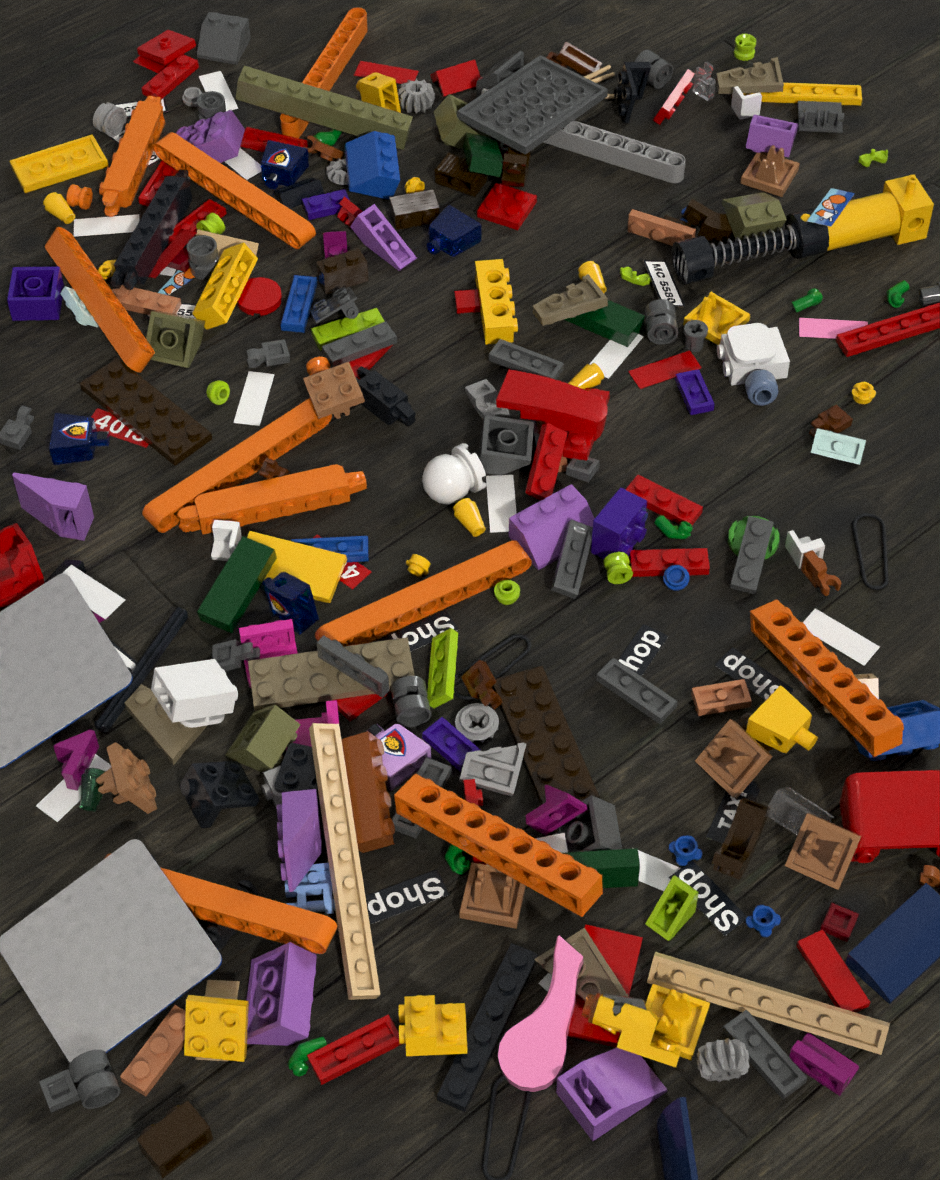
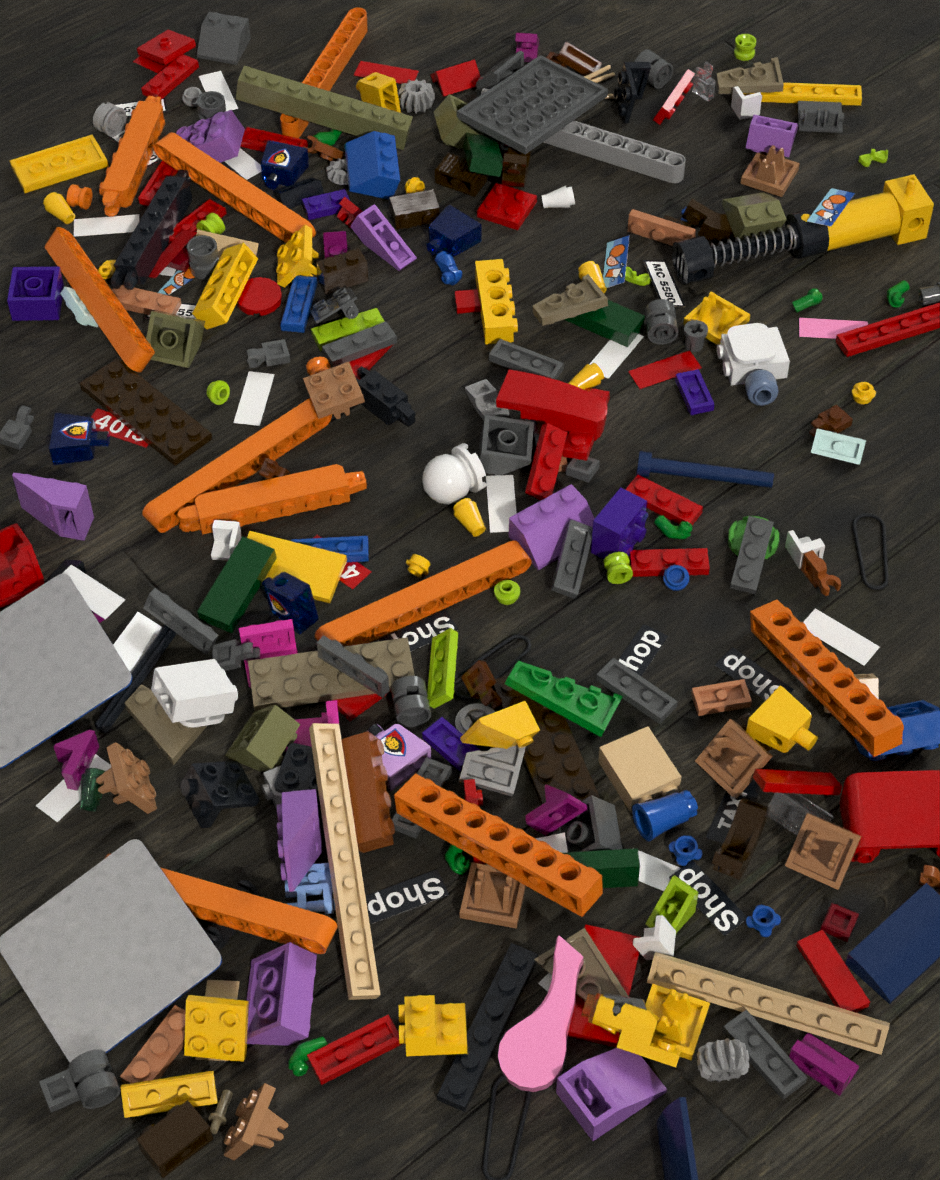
(136, 639): none -> white sticker
(165, 1093): none -> yellow tile
(180, 621): none -> dark grey plate
(218, 1118): none -> dark tan piece
(255, 1124): none -> medium nougat plate
(296, 257): none -> yellow plate
(447, 265): none -> blue arm
(503, 728): none -> yellow slope
(528, 44): none -> magenta slope
(559, 198): none -> white cone
(577, 703): none -> green wing
(616, 262): none -> sticker
(639, 768): none -> tan brick
(648, 465): none -> dark blue piece
(656, 939): none -> white panel
(663, 813): none -> blue plant
(797, 782): none -> red tile

